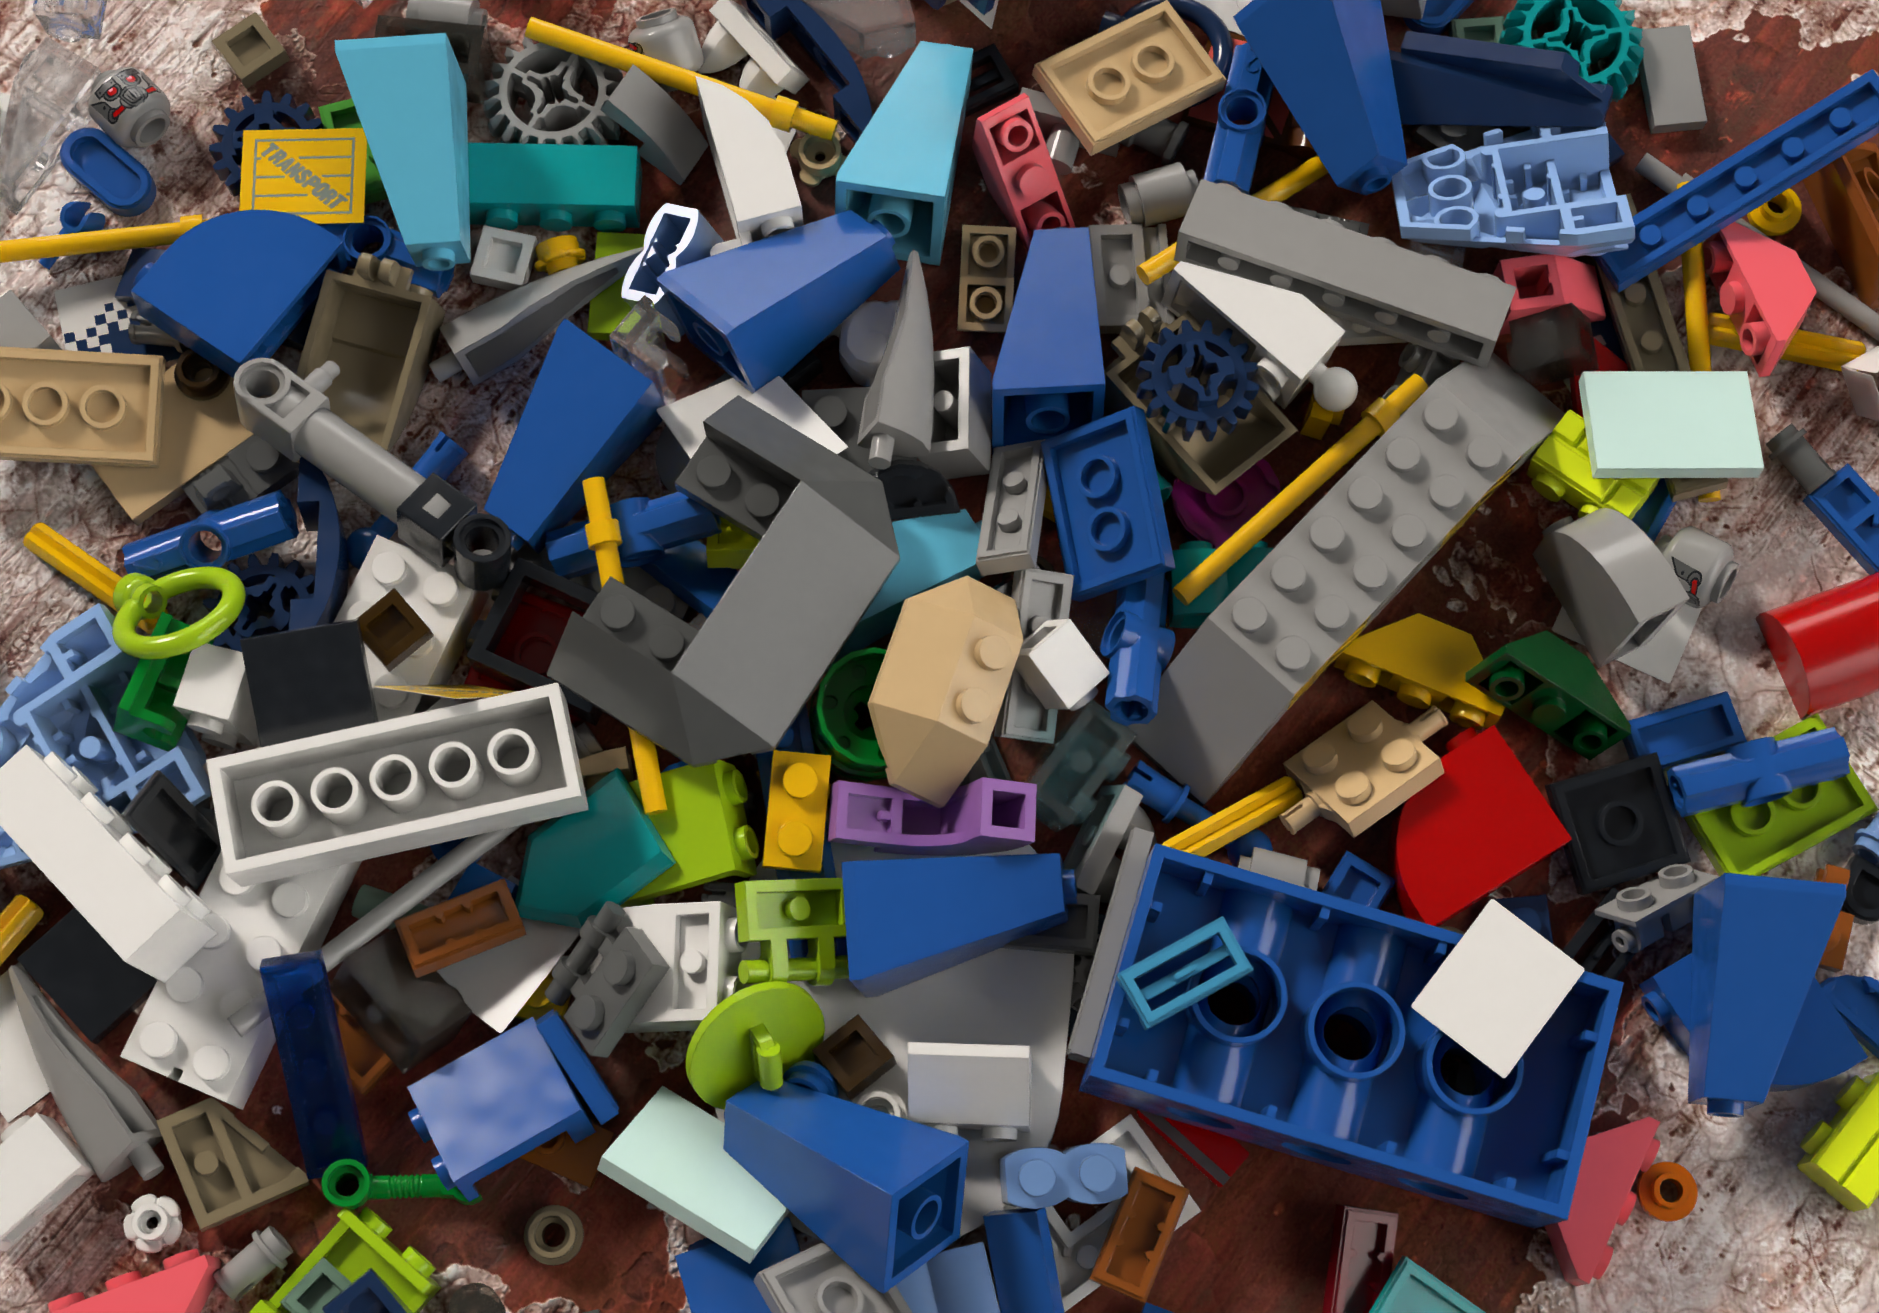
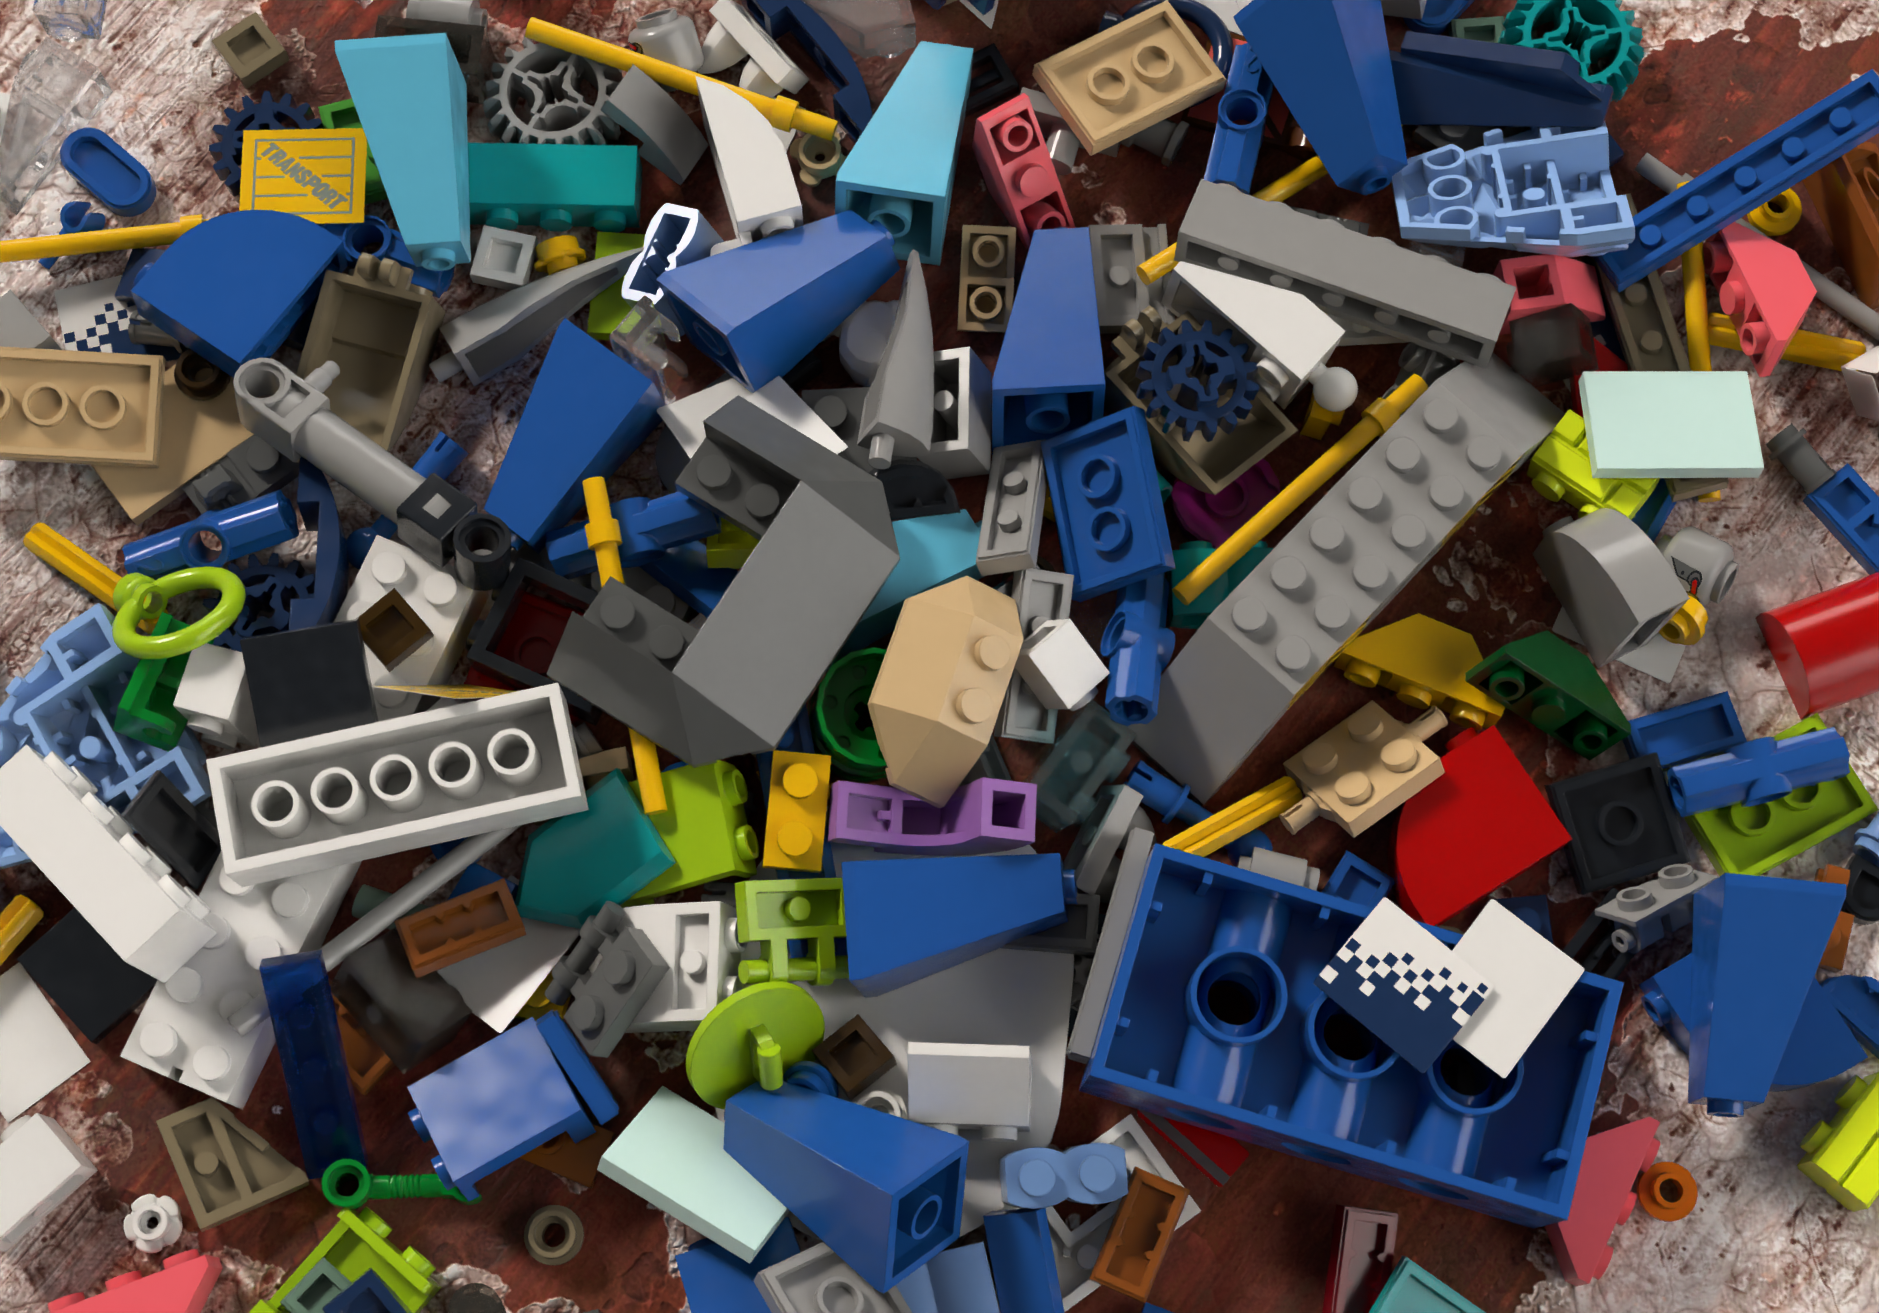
(97, 1104): light grey piece -> none
(129, 107): light grey head -> none
(253, 1263): light grey pin -> none
(1138, 998): dark azure tile -> none
(1157, 195): light grey brick -> none
(1404, 985): none -> sticker
(1671, 80): light grey tile -> none
(1687, 624): none -> yellow plate

